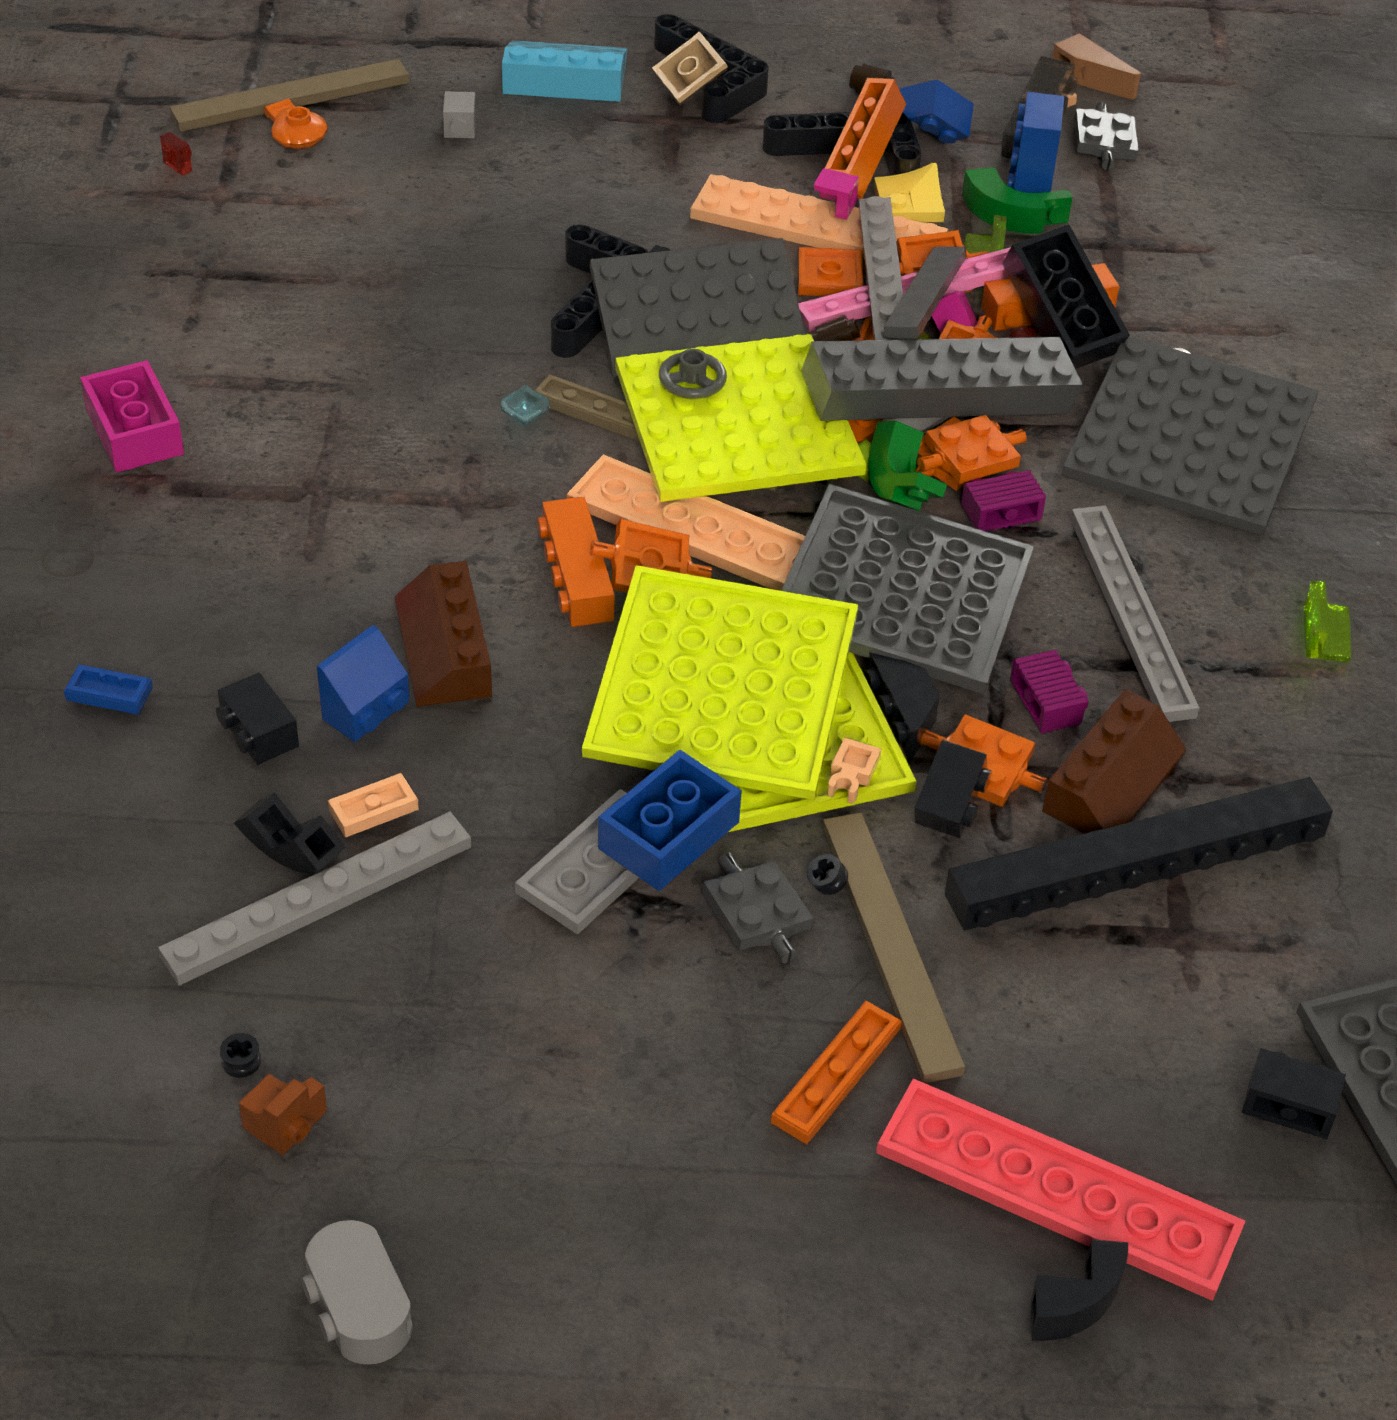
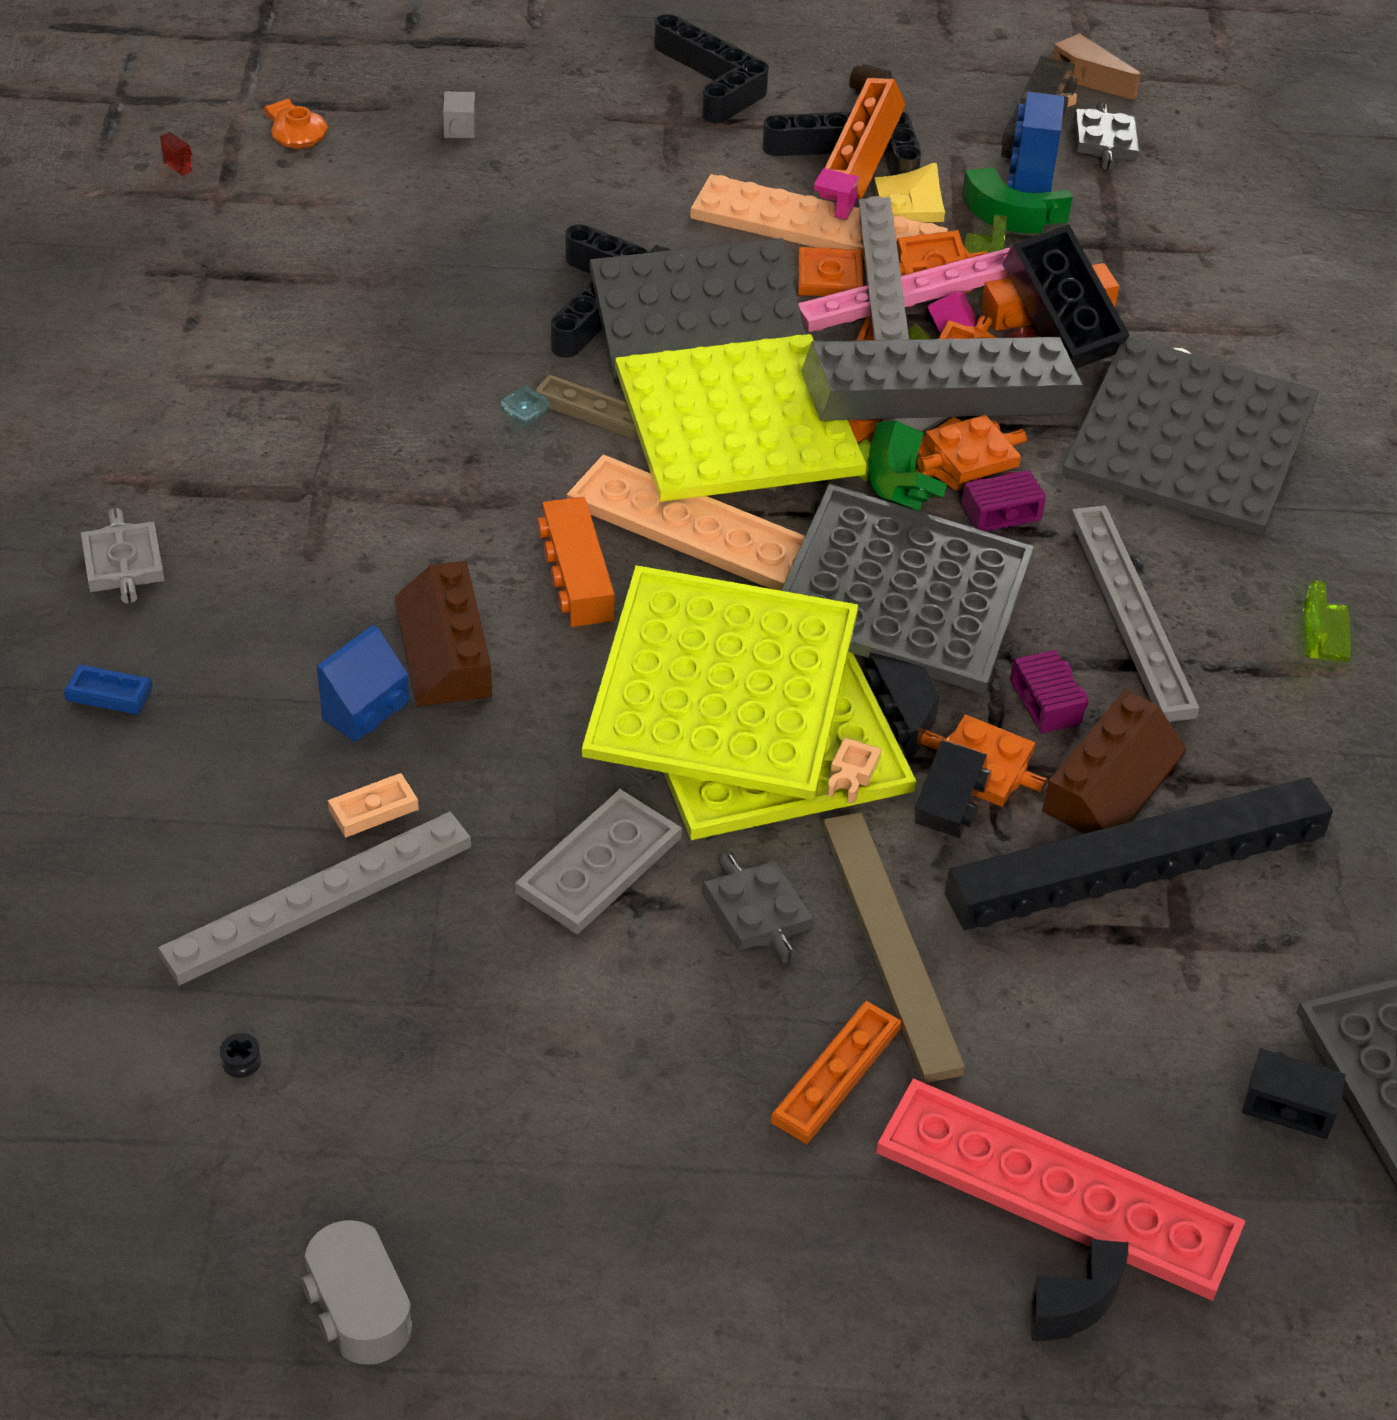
(122, 556): none -> light grey plate
(132, 416): dark pink brick -> none
(257, 718): black brick -> none
(282, 1112): dark orange brick -> none
(294, 845): black brick -> none
(300, 92): dark tan tile -> none
(563, 70): medium azure slope -> none
(646, 547): orange plate -> none
(669, 819): blue brick -> none
(689, 68): tan slope -> none
(692, 370): dark grey piece -> none
(837, 330): dark brown brick -> none
(837, 876): black bush -> none
(924, 293): dark grey tile -> none
(938, 110): blue slope -> none

